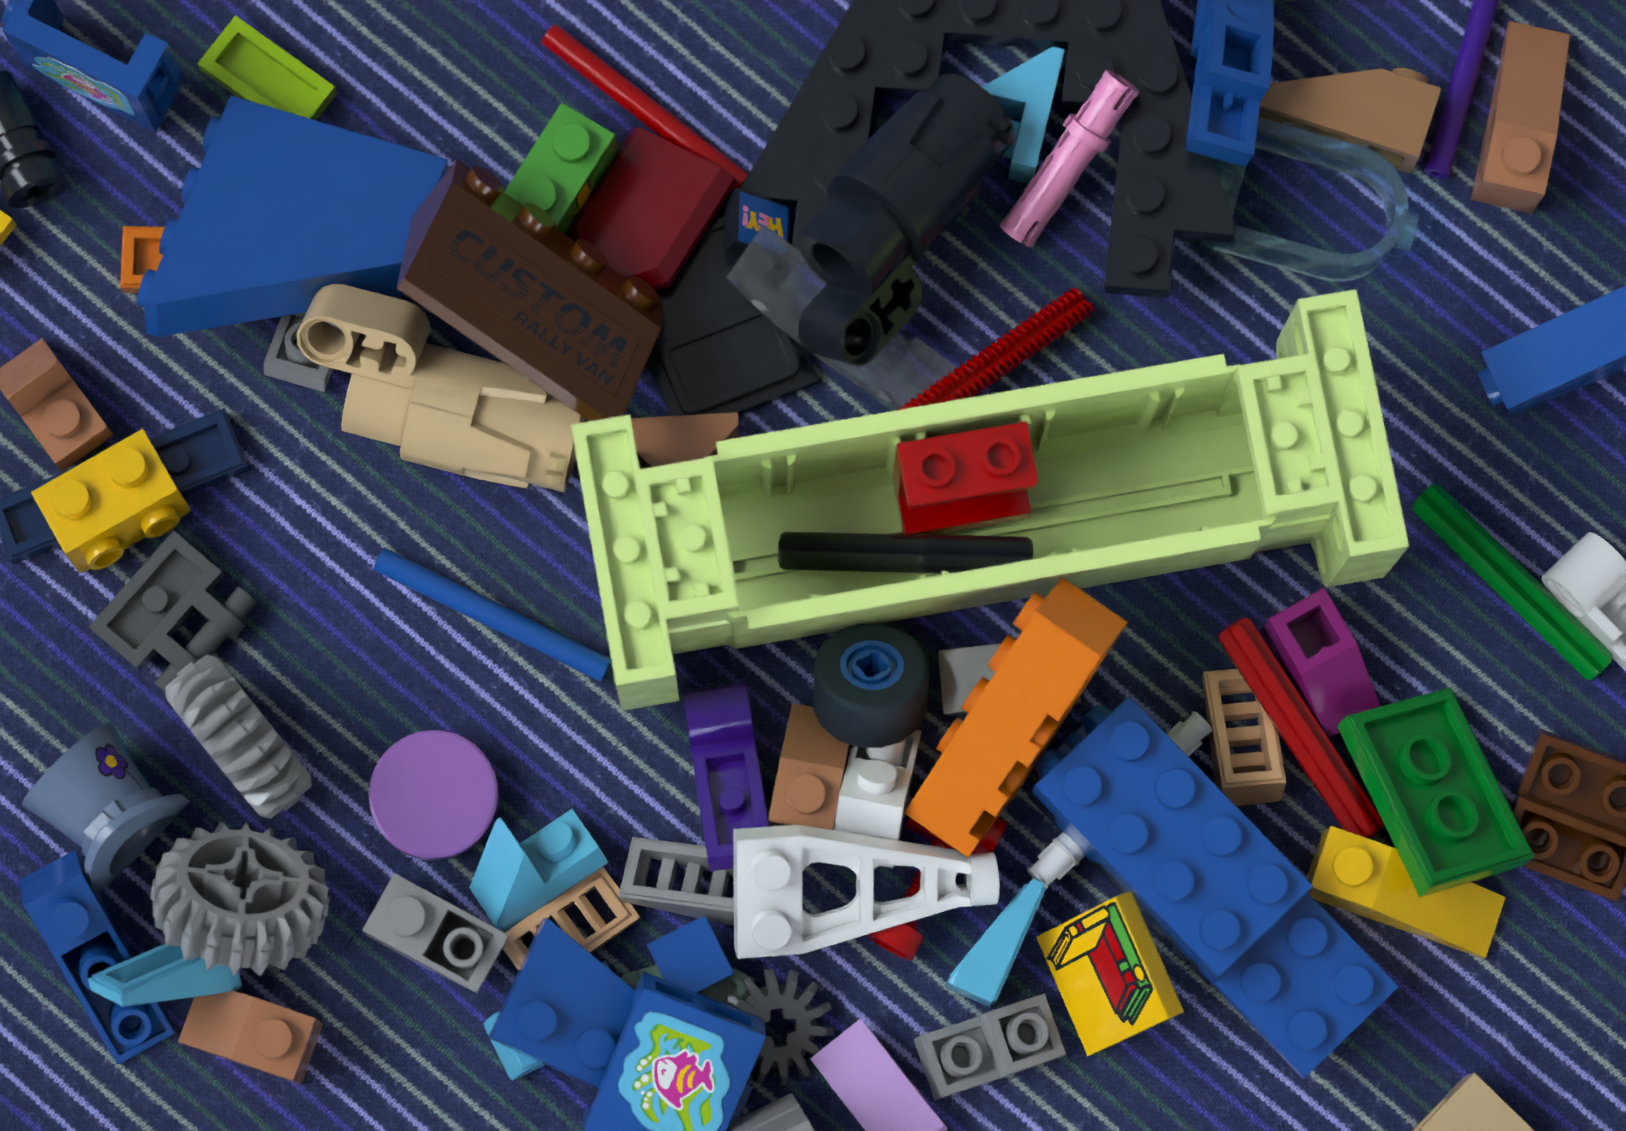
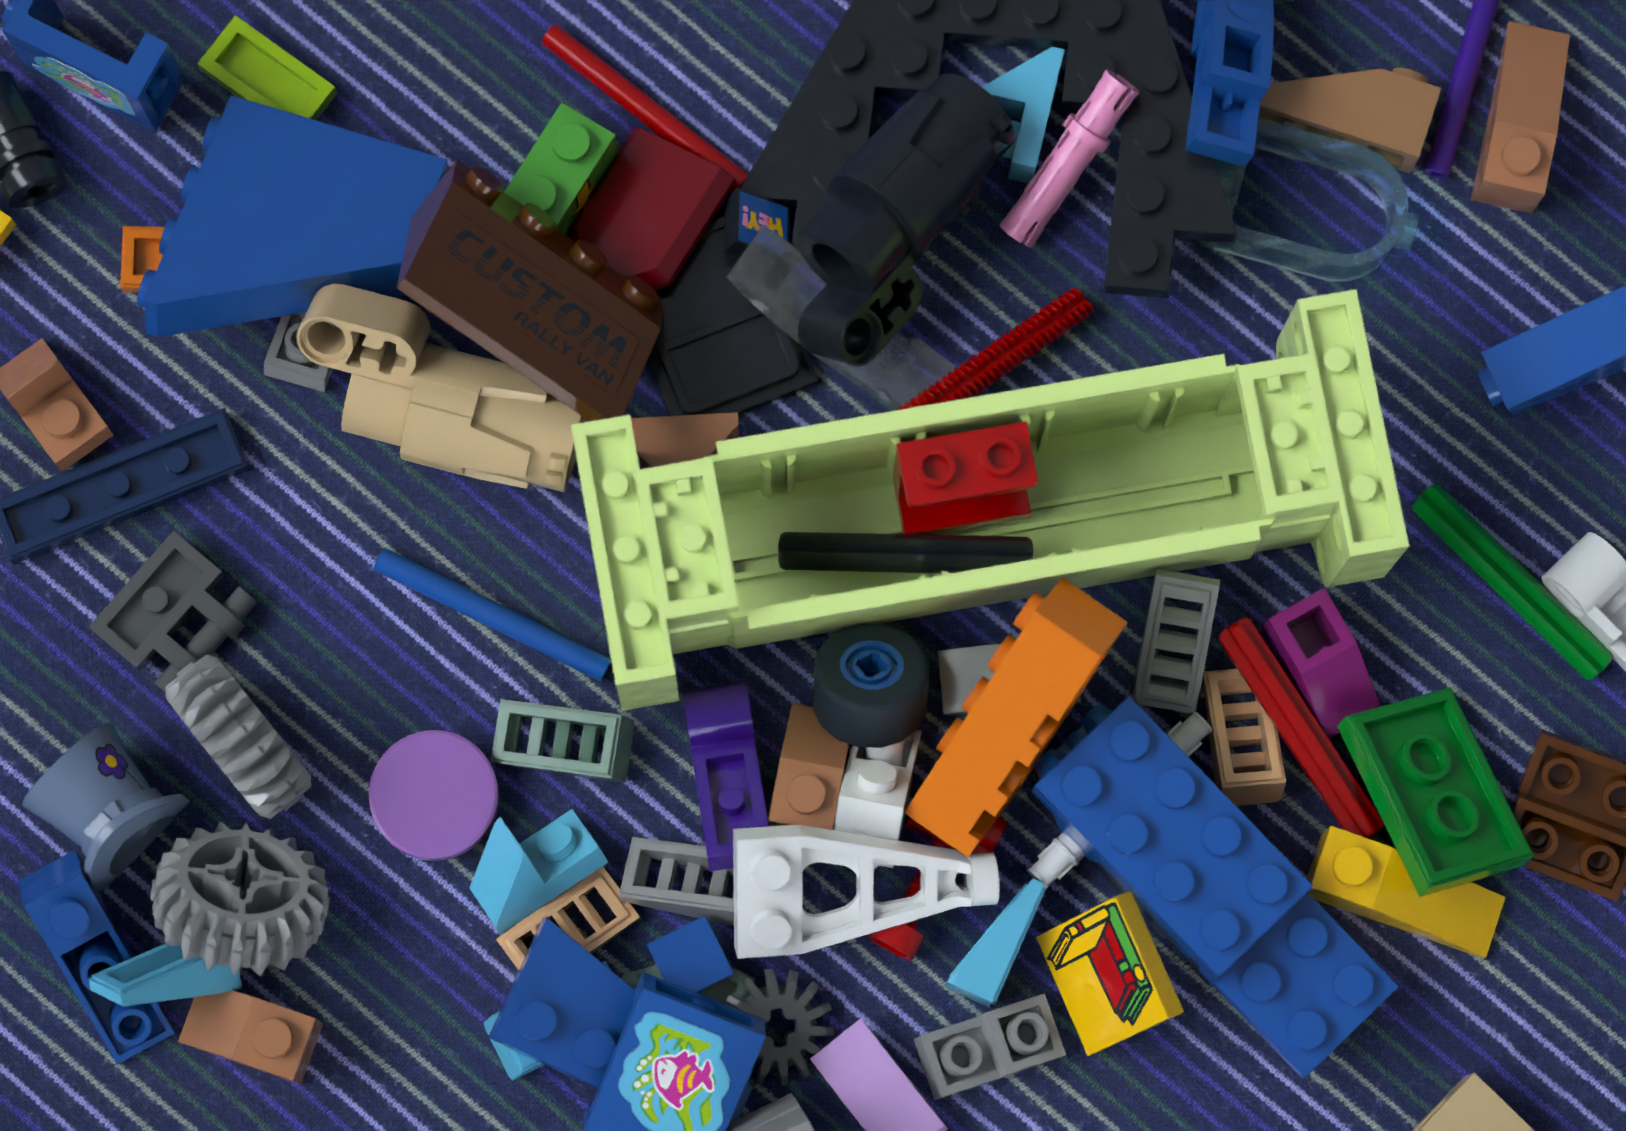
(111, 503): yellow bracket -> none
(435, 933): light grey slope -> none
(615, 748): none -> sand green slope
(1168, 680): none -> light grey slope

